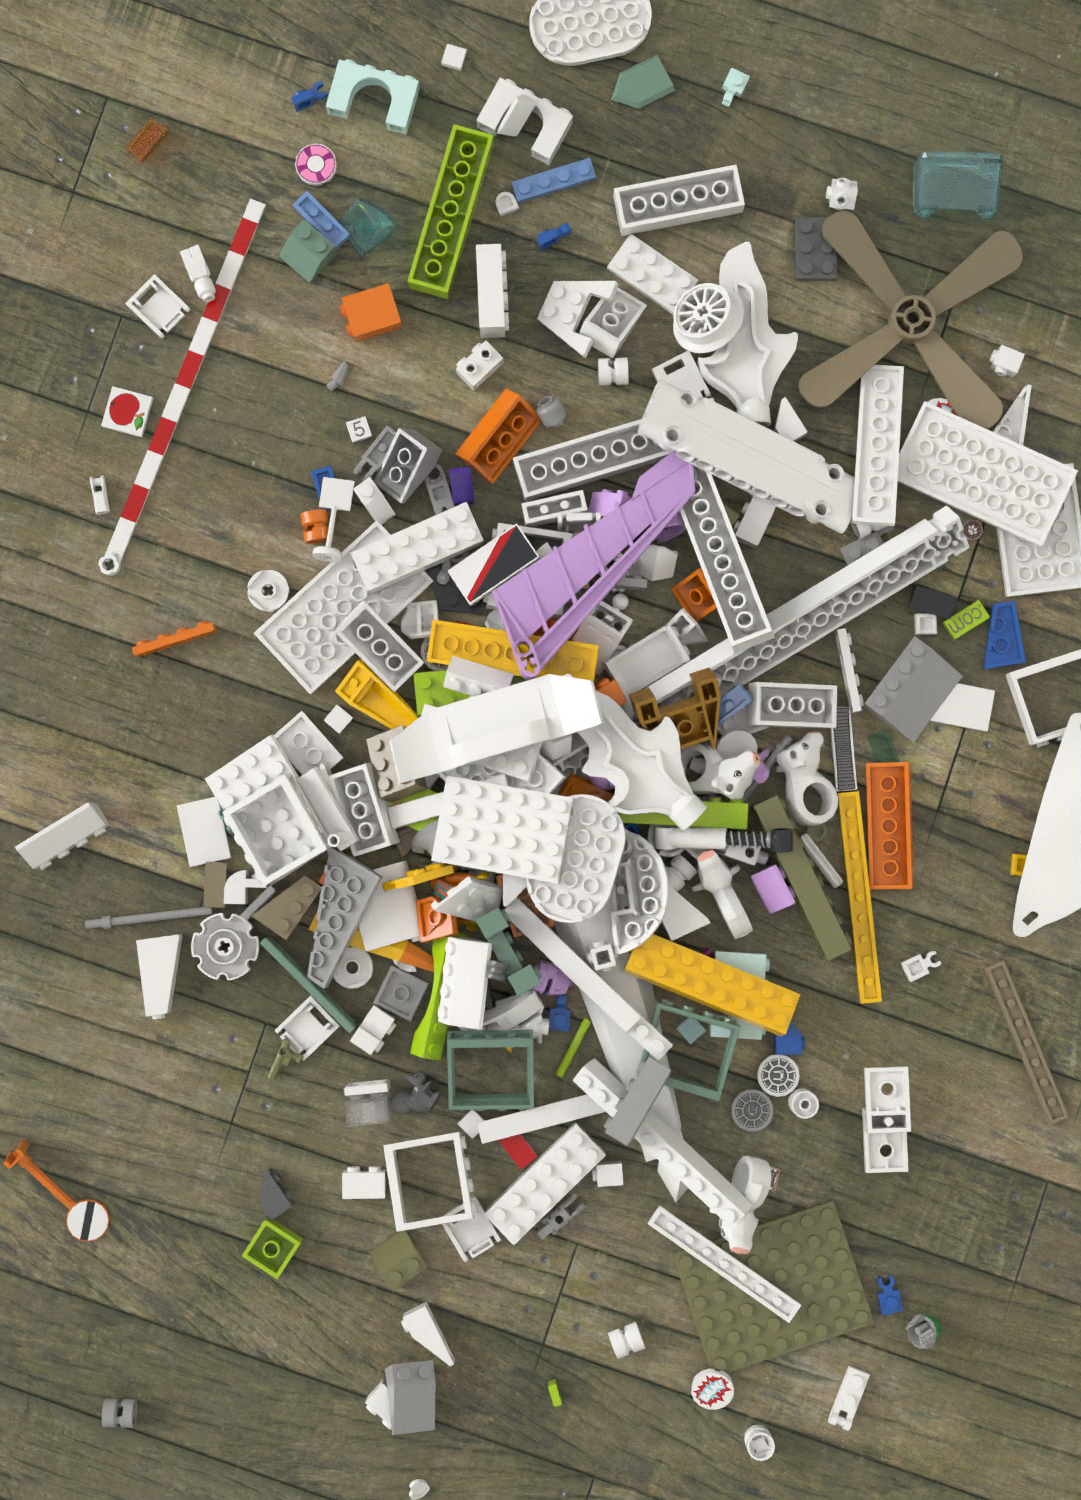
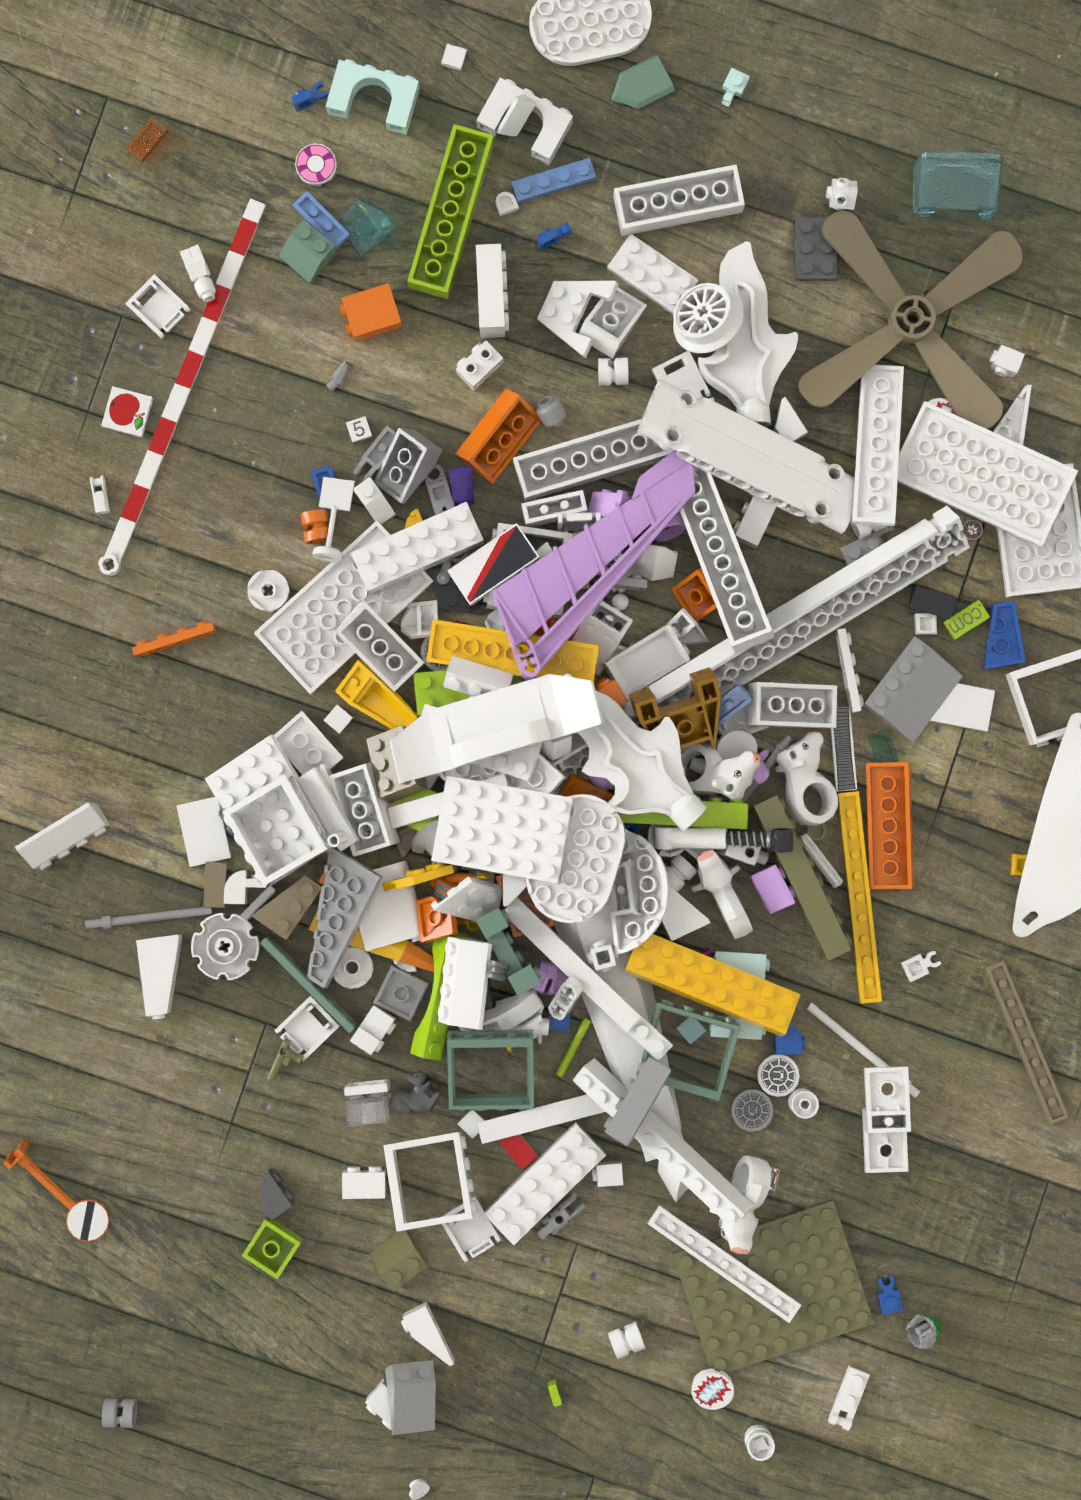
(413, 518): none -> yellow tile
(560, 1001): none -> white beam
(853, 1042): none -> white bar

